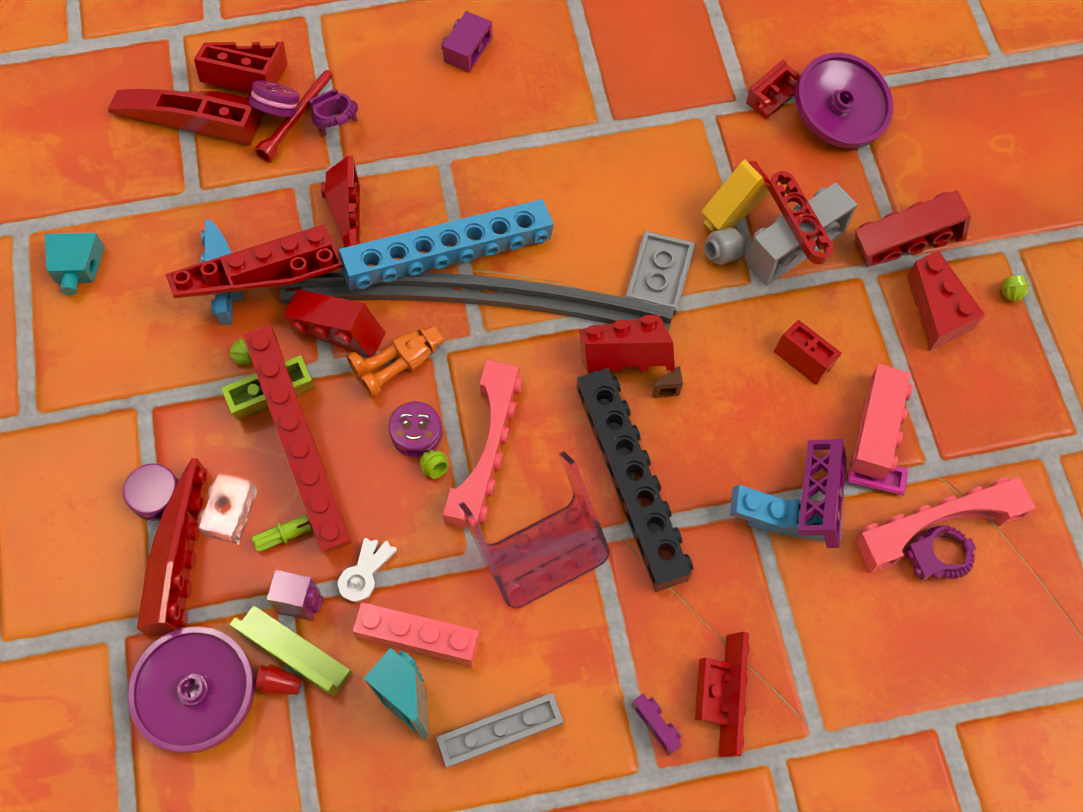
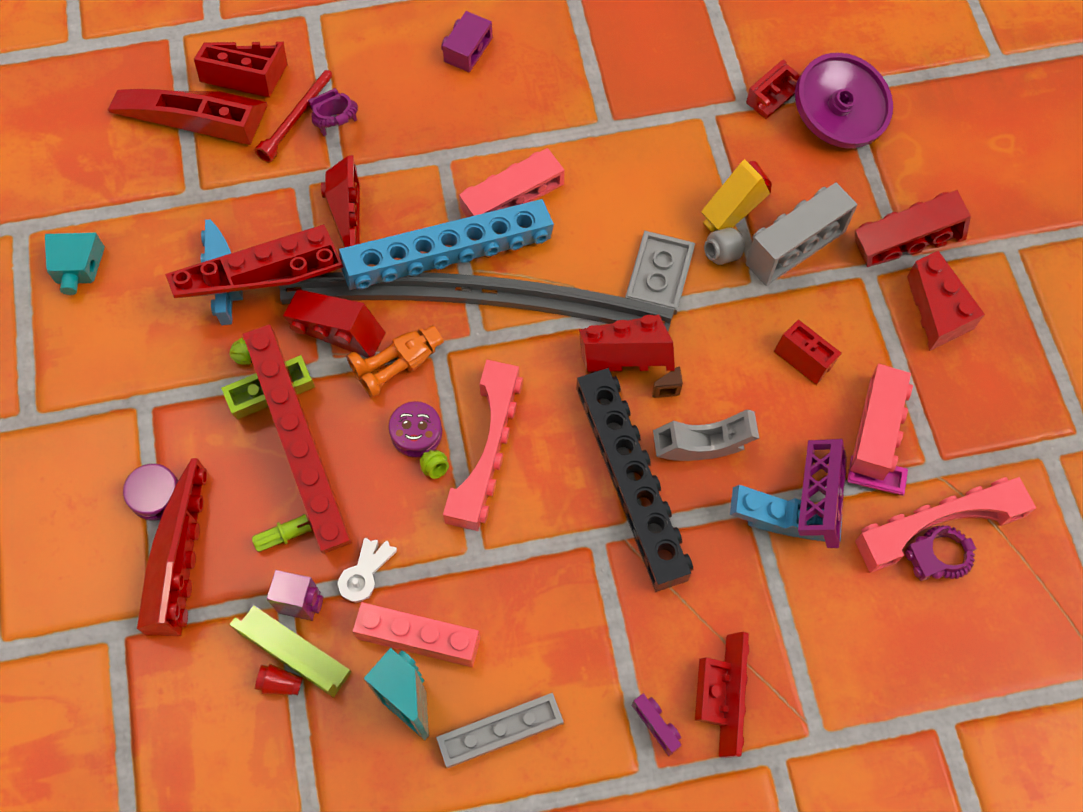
(191, 690): magenta dish -> none
(227, 525): clear brick -> none
(274, 98): magenta head -> none
(515, 186): none -> coral brick
(547, 550): clear pink windscreen -> none
(706, 441): none -> light grey arch
(796, 218): red beam -> none
(1014, 287): lime plate -> none

